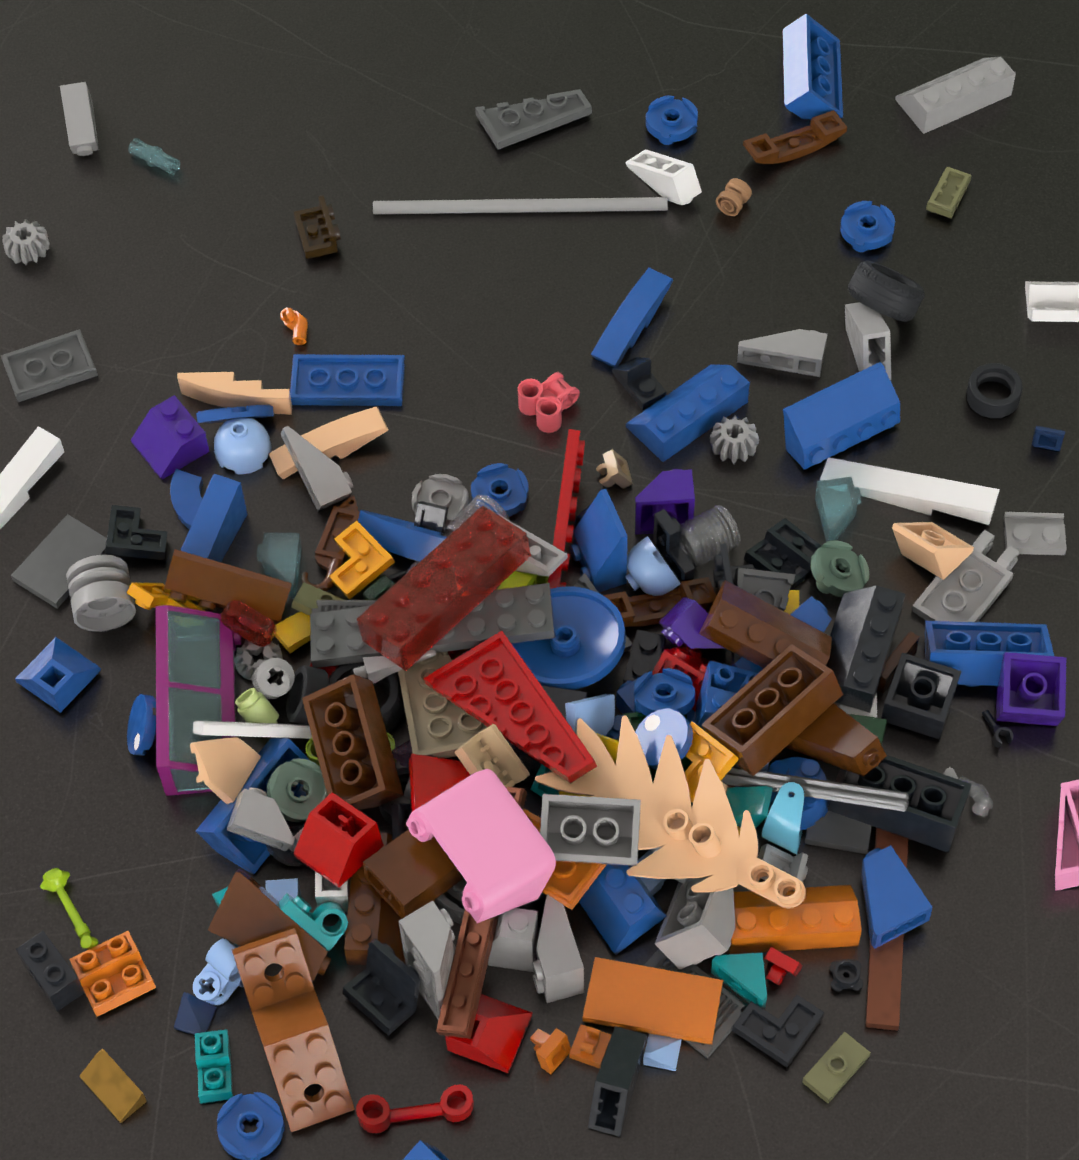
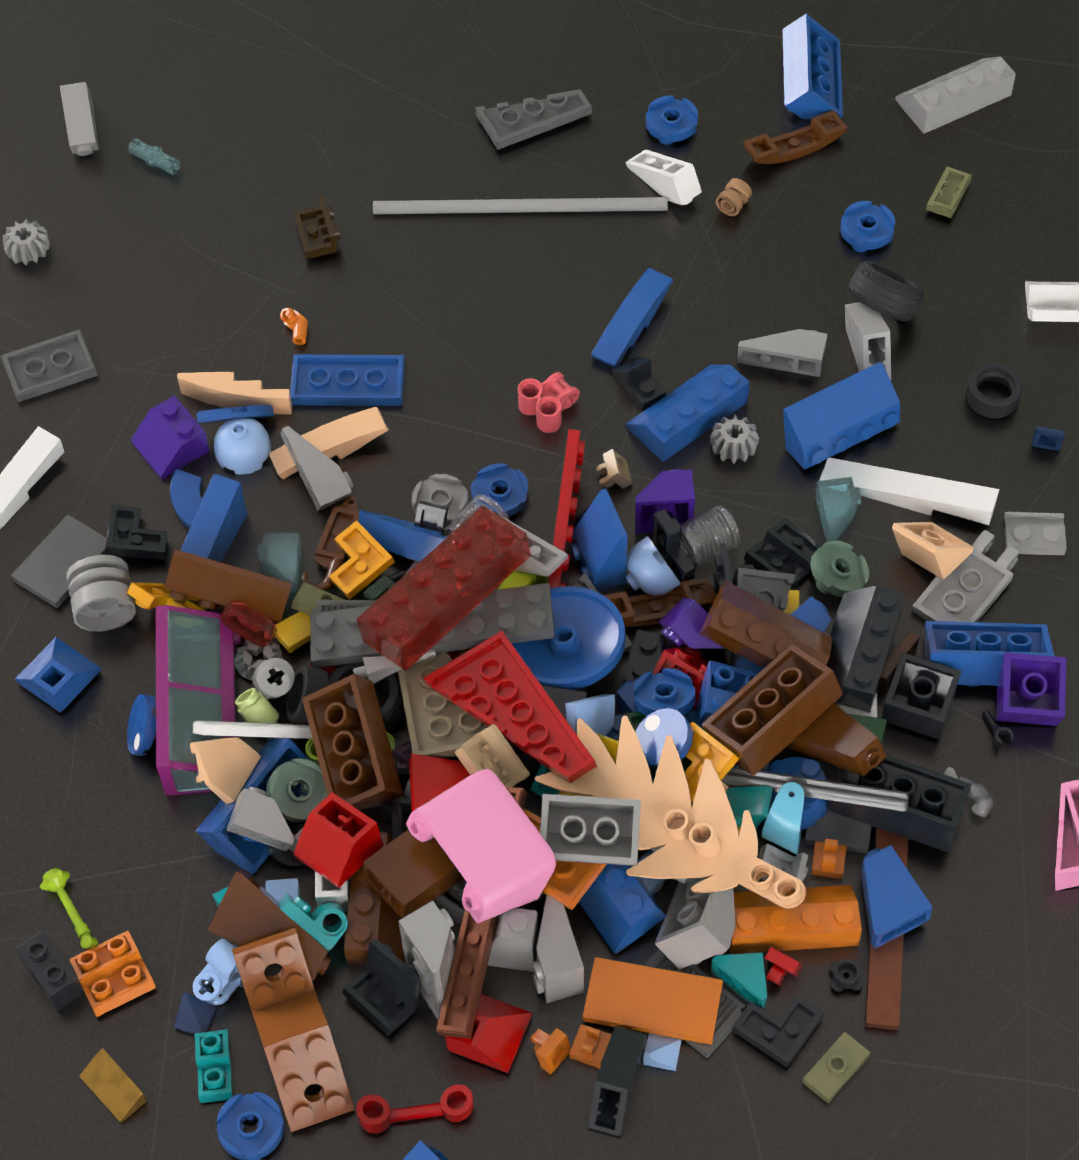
(828, 859): none -> orange tile

